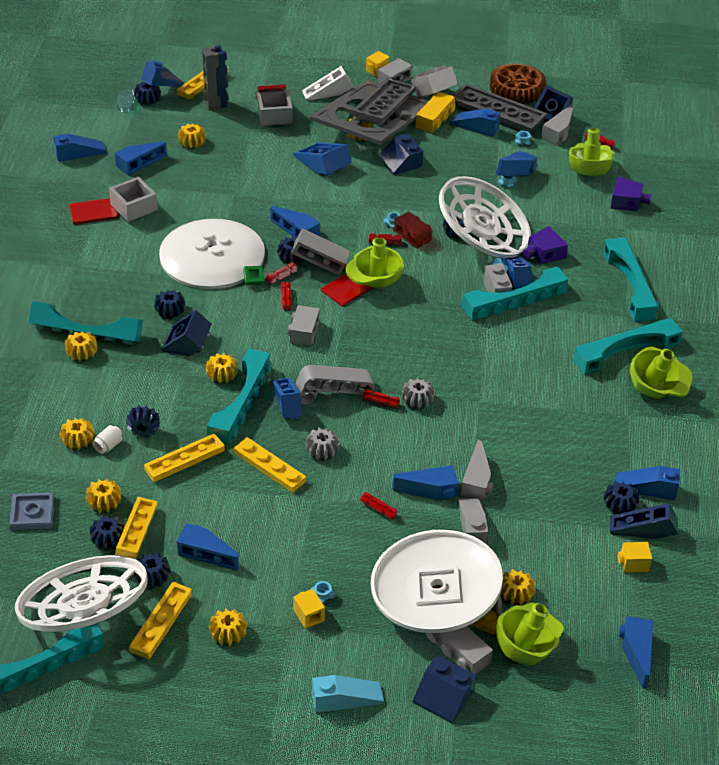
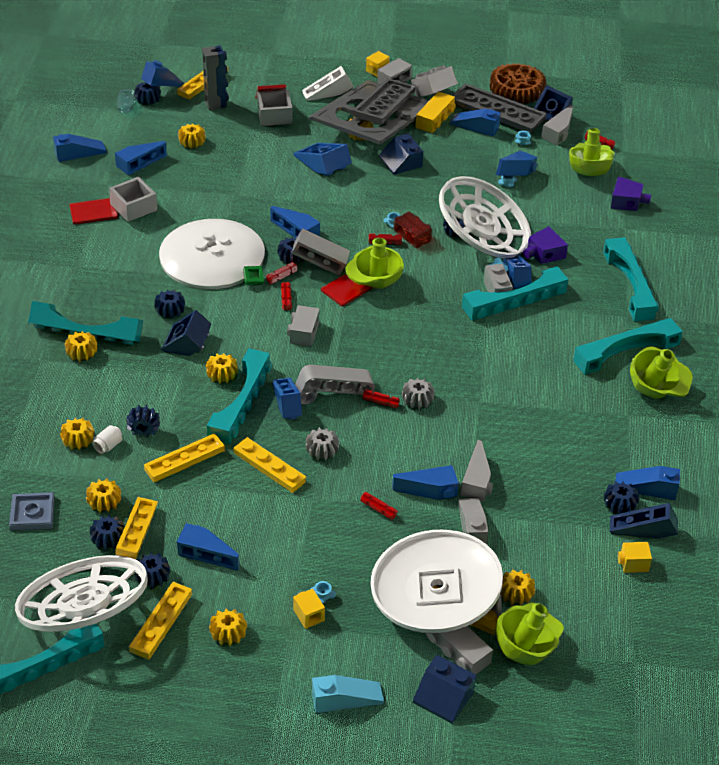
(638, 646): blue slope -> none

